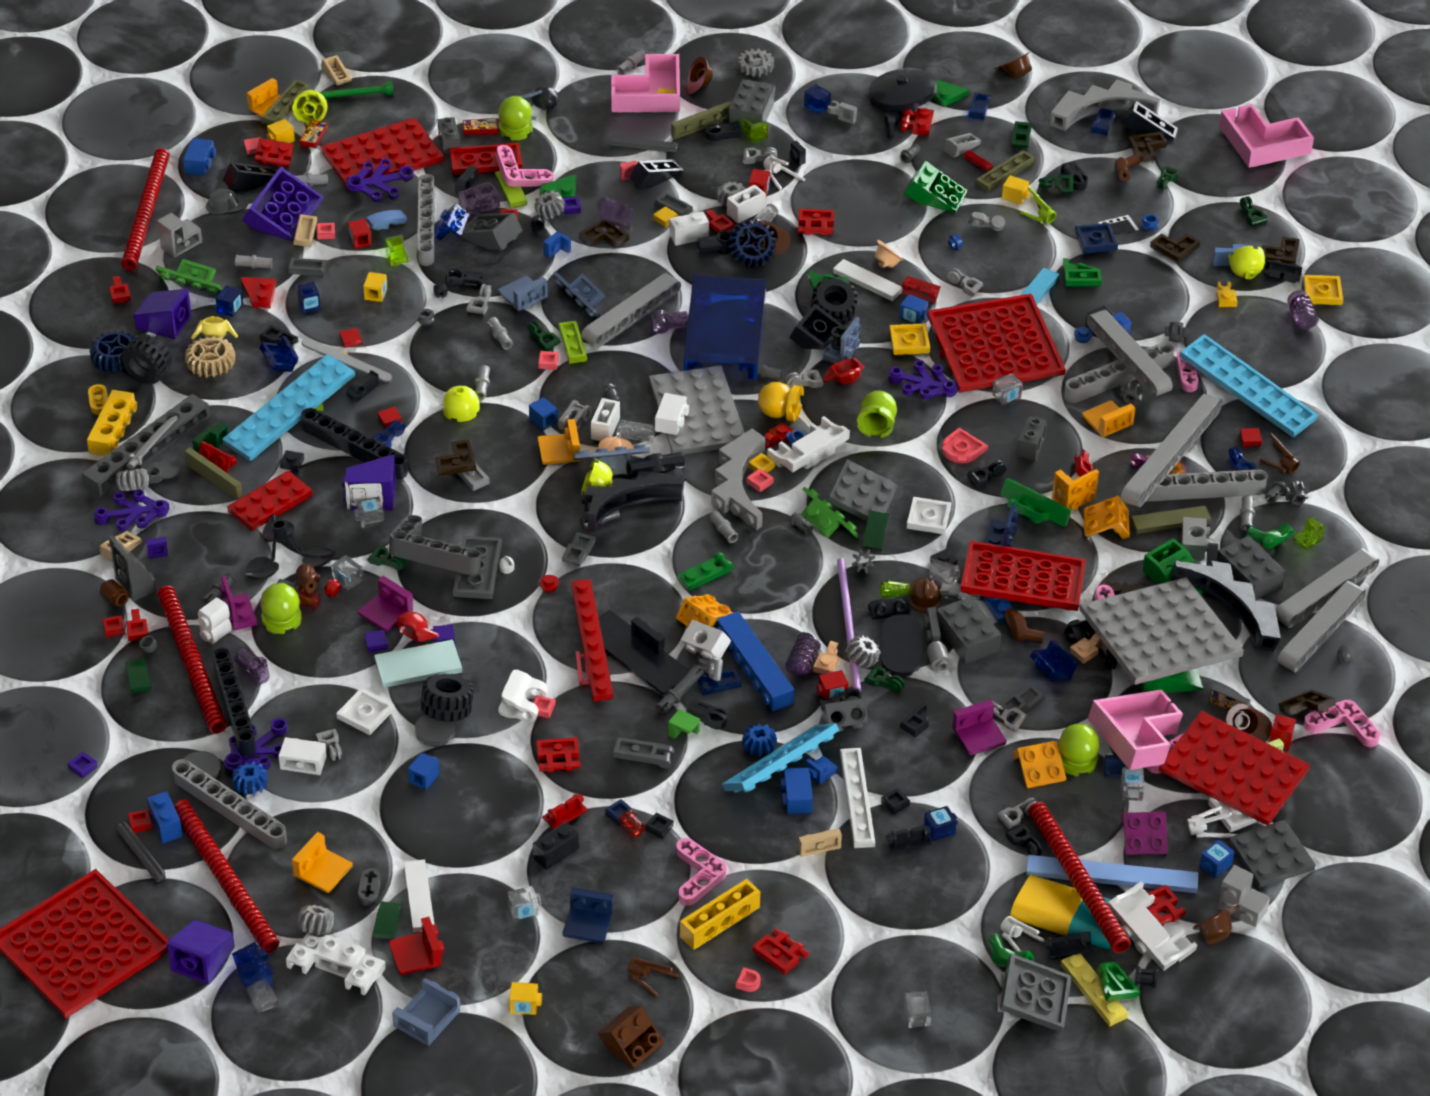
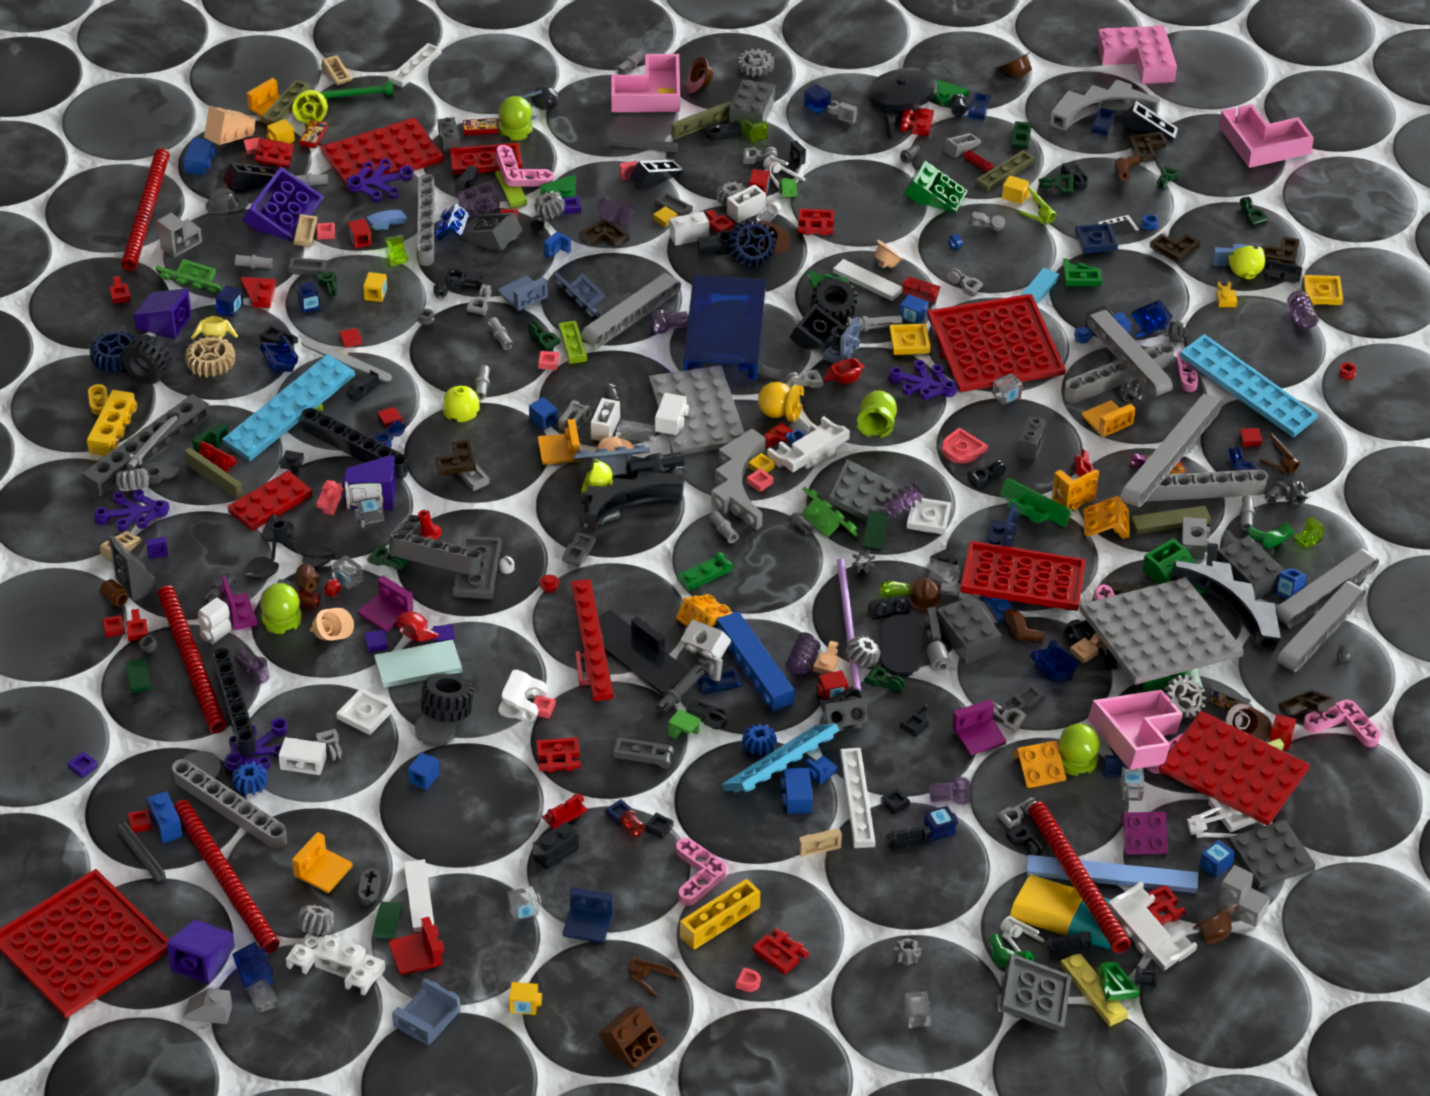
(210, 1006): none -> light grey slope
(227, 125): none -> light nougat wedge
(329, 281): none -> dark green piece
(330, 497): none -> coral hips
(333, 624): none -> light nougat piece
(415, 65): none -> white tile
(428, 528): none -> red pin
(787, 188): none -> bright green bracket
(877, 322): none -> light grey pin
(902, 500): none -> clear purple piece
(907, 951): none -> light grey gear
(957, 790): none -> clear purple piece
(958, 107): none -> black bush
(1142, 46): none -> bright pink piece
(1152, 318): none -> clear blue bracket
(1182, 686): none -> light grey gear
(1290, 582): none -> blue brick
(1347, 371): none -> red bush

